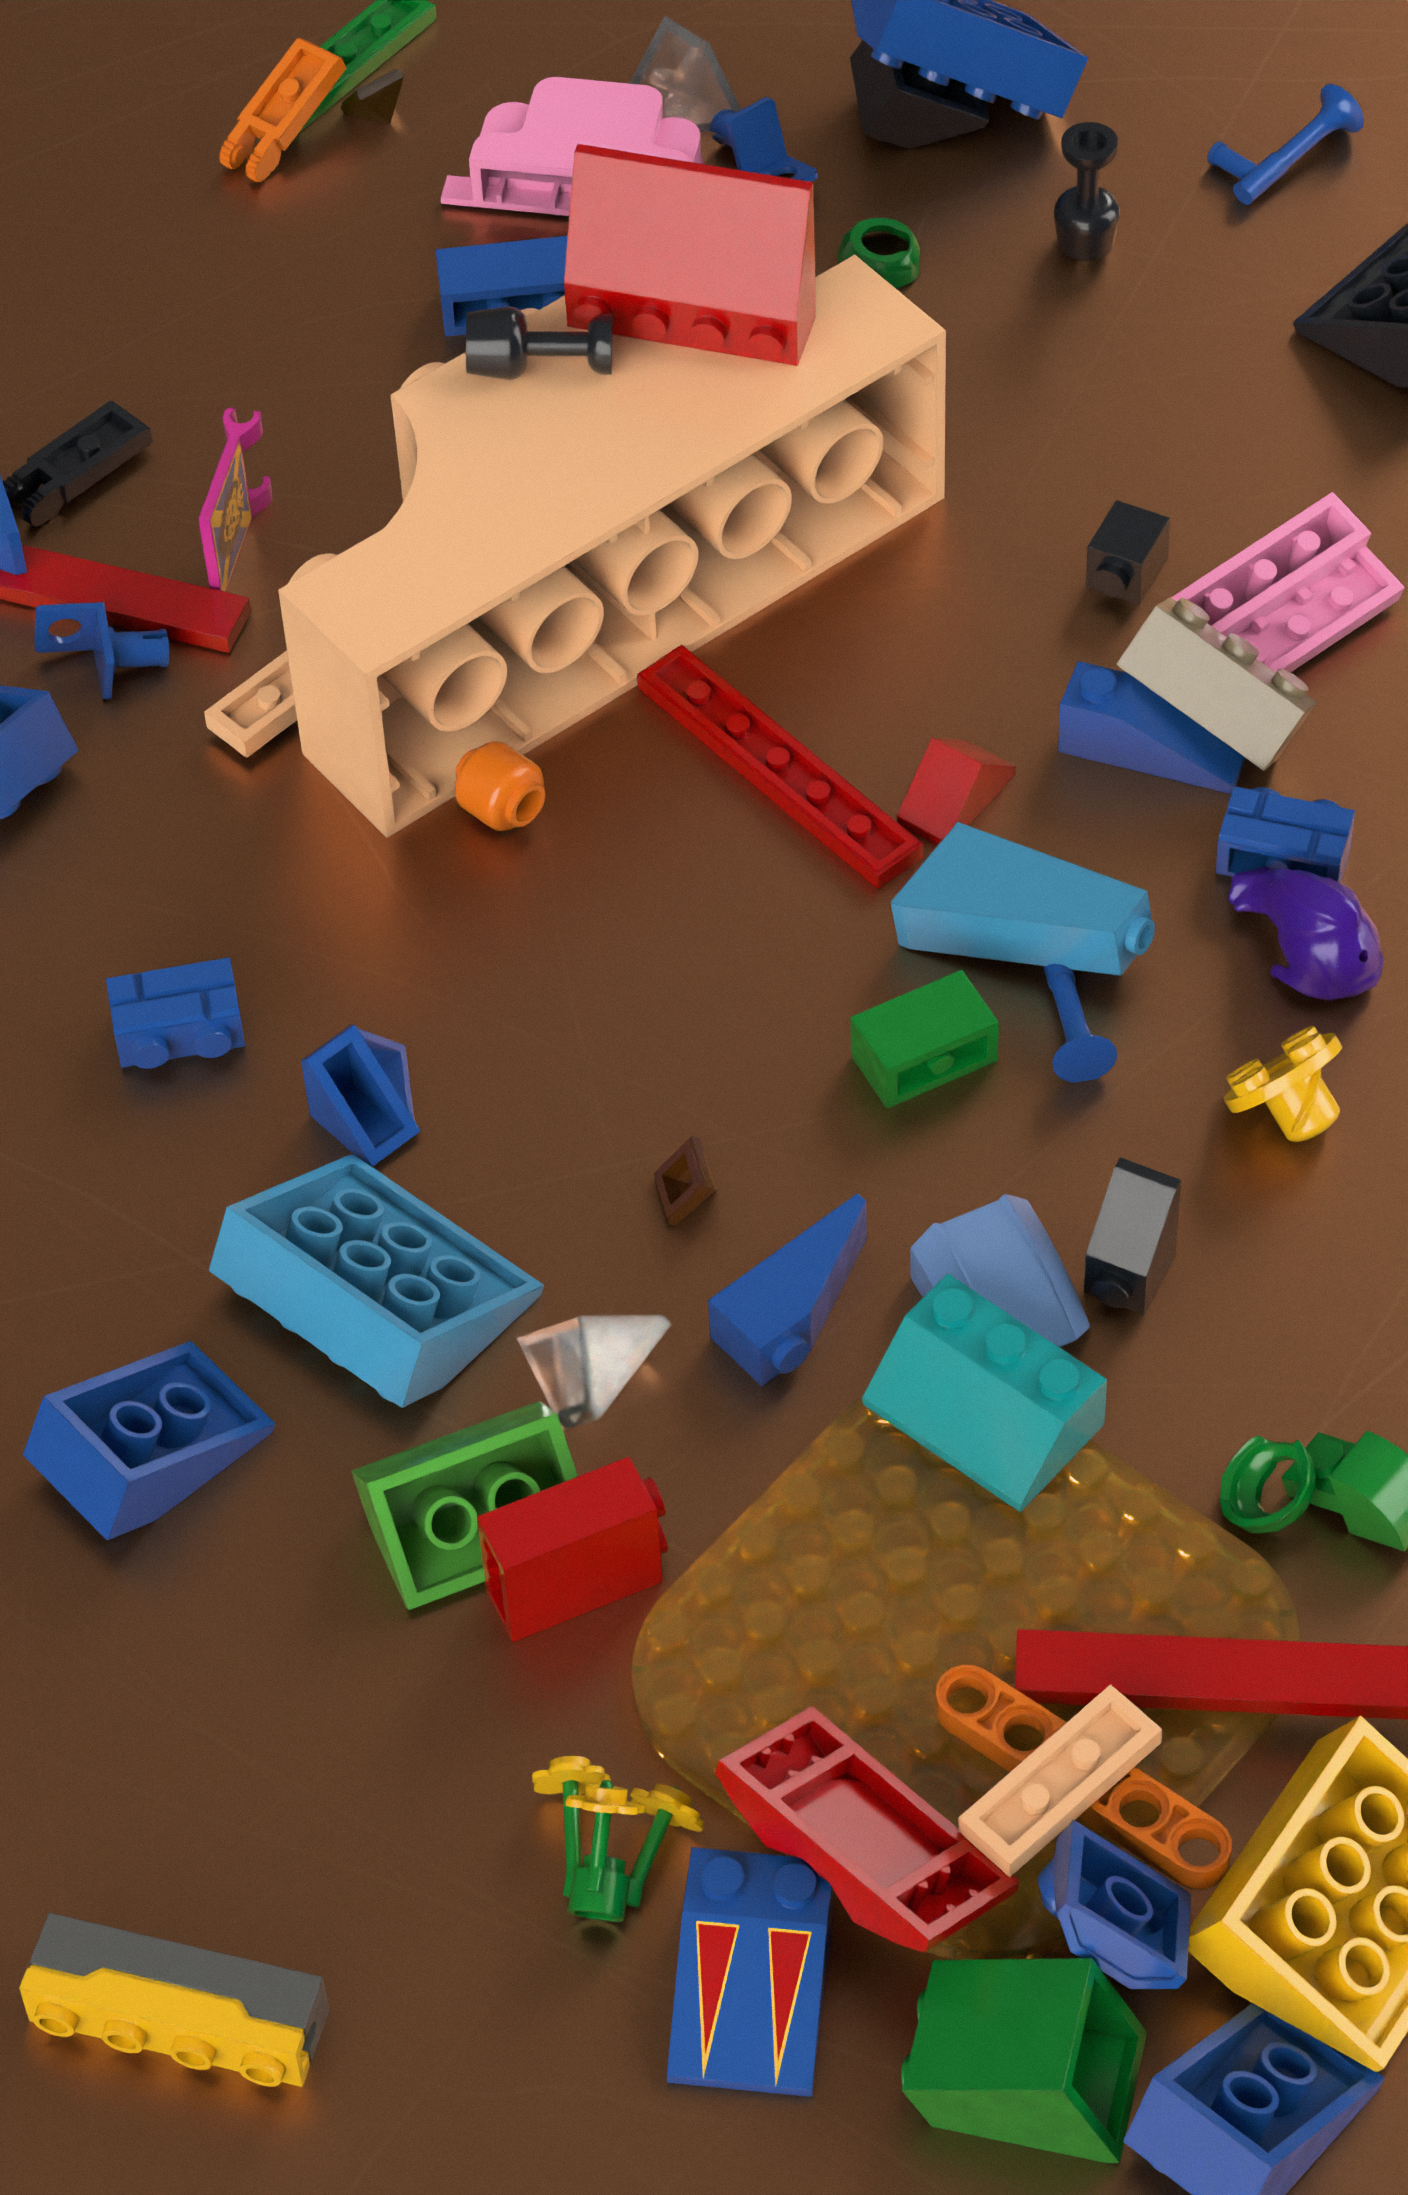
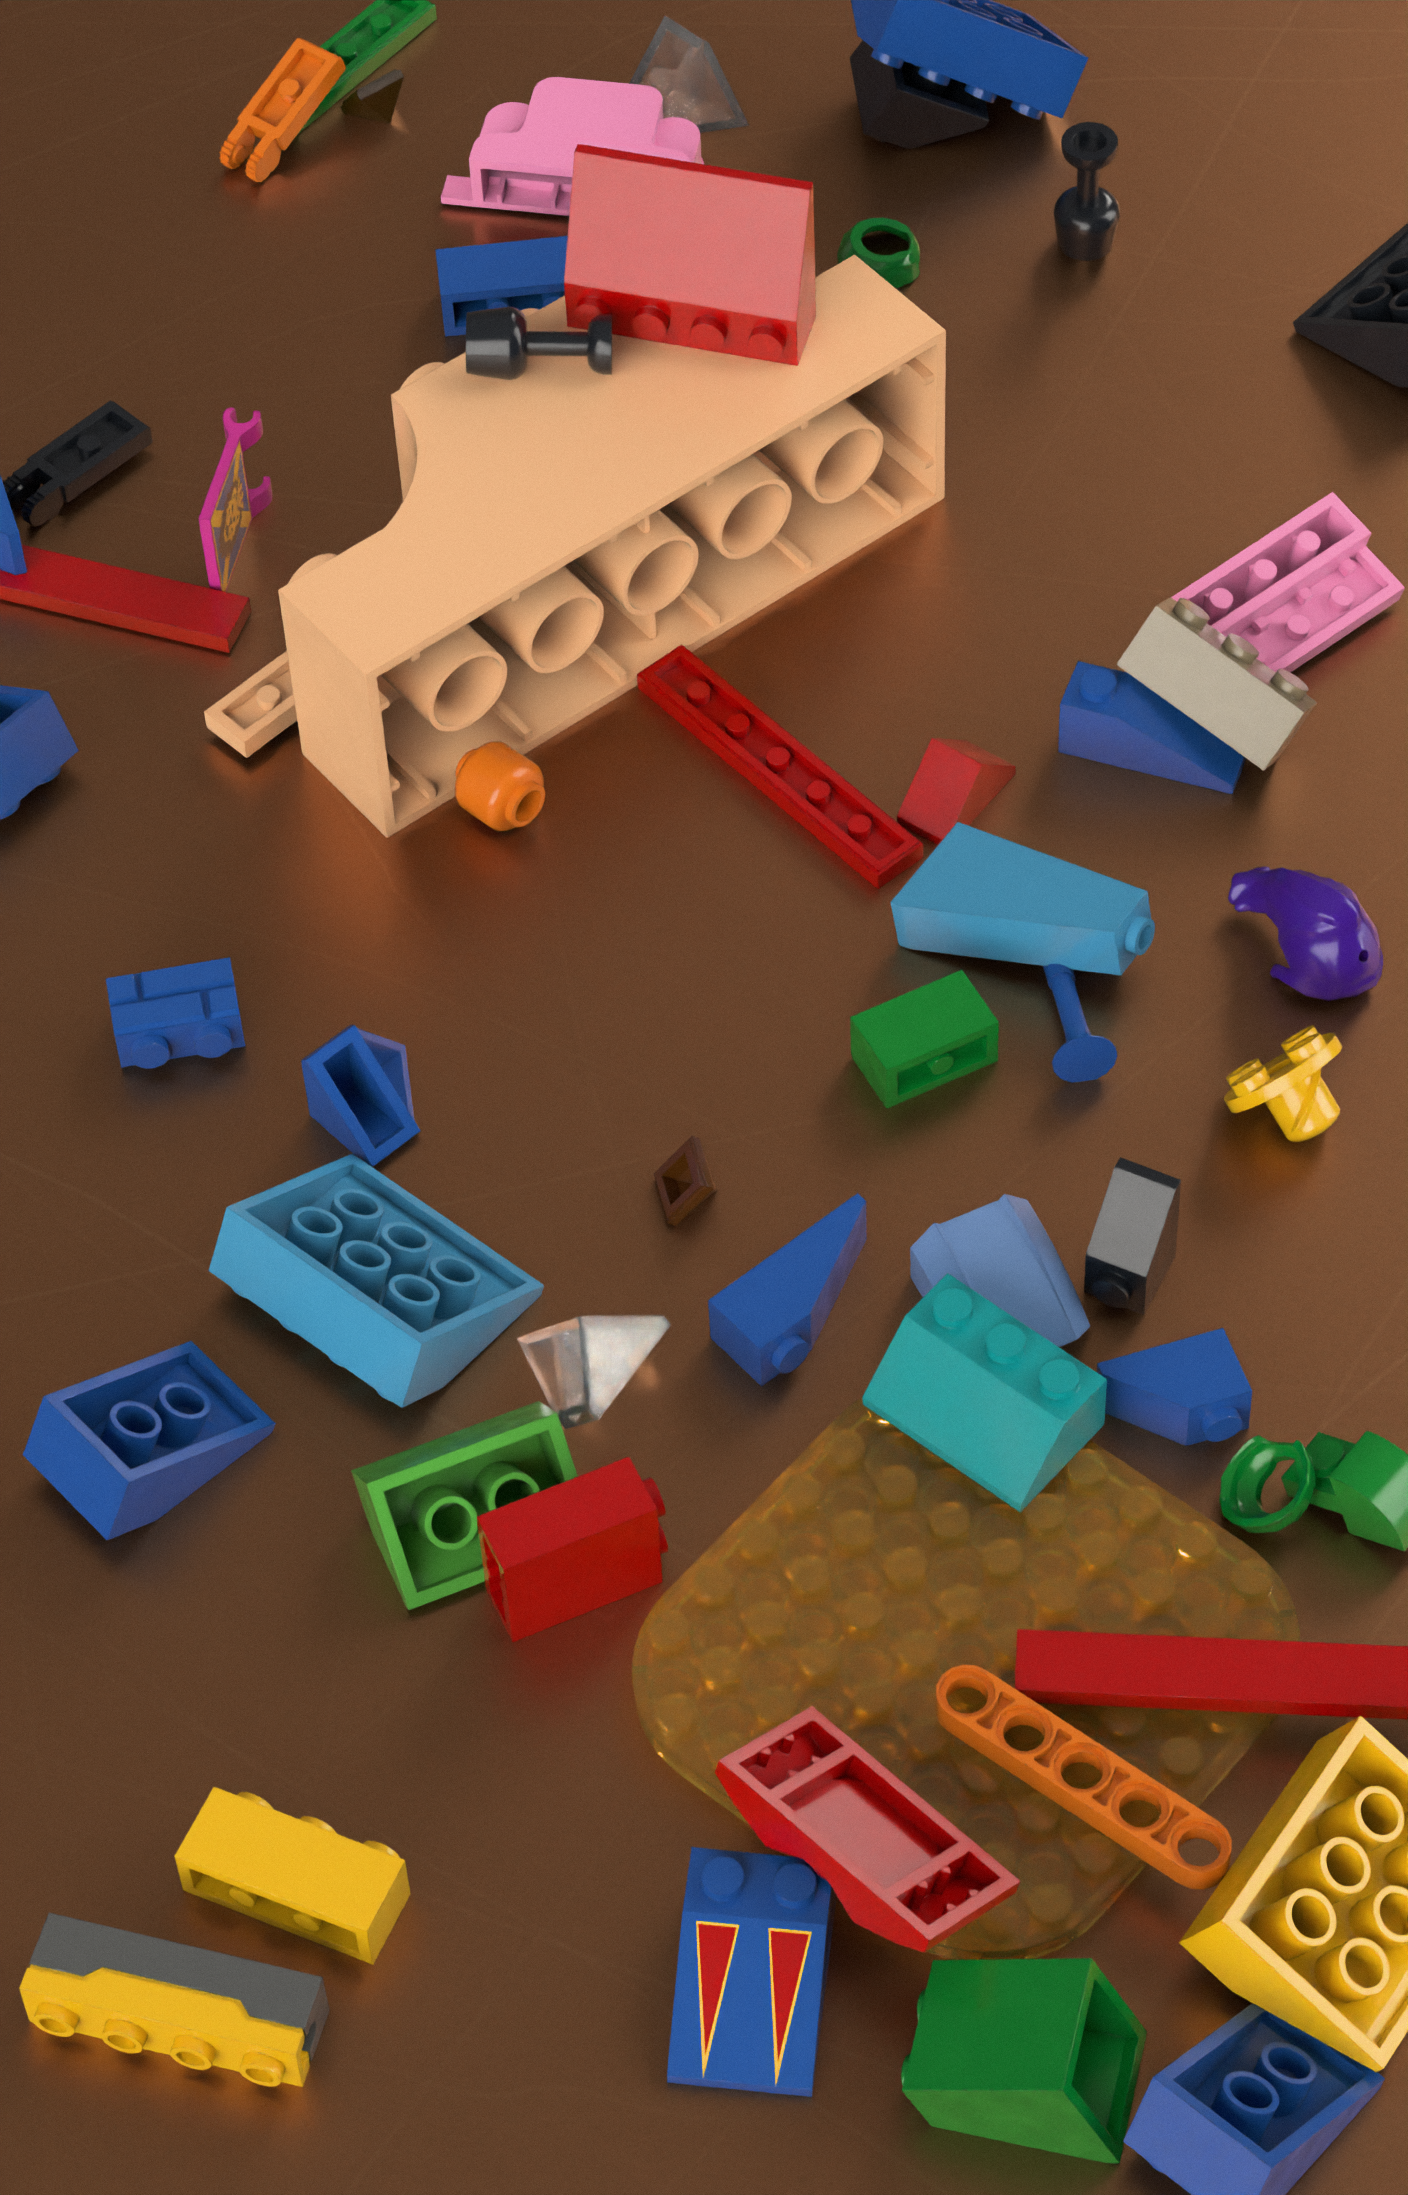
(109, 647): blue bracket -> none
(293, 1873): none -> yellow brick
(598, 1885): plant -> none
(758, 141): blue bracket -> none
(1059, 1780): light nougat plate -> none
(1117, 1911): blue slope -> none
(1127, 552): black brick -> none
(1181, 1389): none -> blue slope
(1284, 833): blue brick -> none
(1337, 112): blue piece -> none

